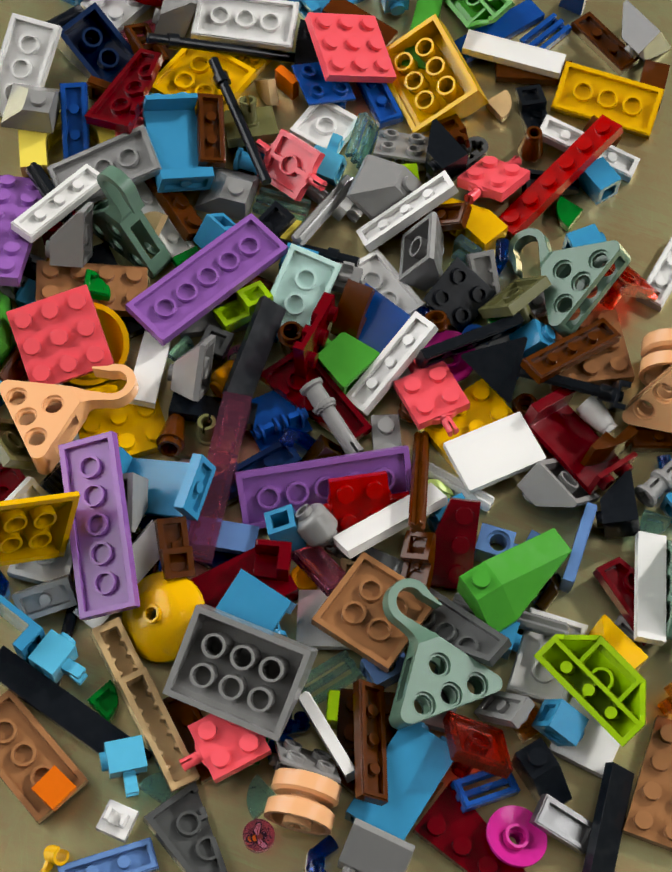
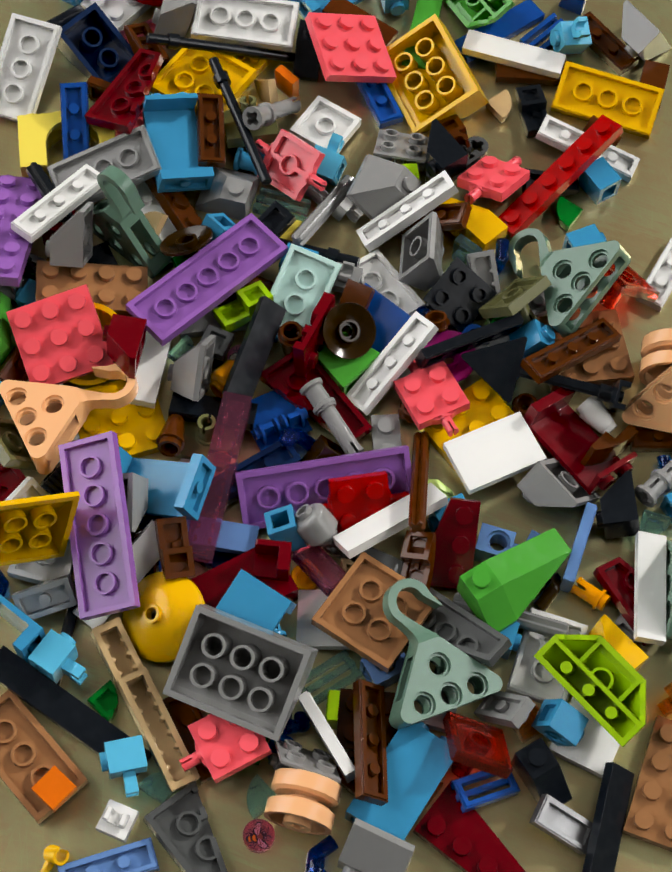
(32, 108): light grey slope -> none
(98, 288): green tile -> none
(125, 342): none -> dark red slope
(186, 241): none -> dark brown dish
(266, 113): none -> light grey pin
(319, 91): blue hinge -> none
(361, 330): none -> dark brown dish
(364, 133): clear light blue tile -> none
(457, 487): white axle -> none
(514, 822): dark pink dish -> none
(531, 145): reddish brown cone -> none
(571, 36): none -> medium azure brick
(591, 594): none -> light orange pin

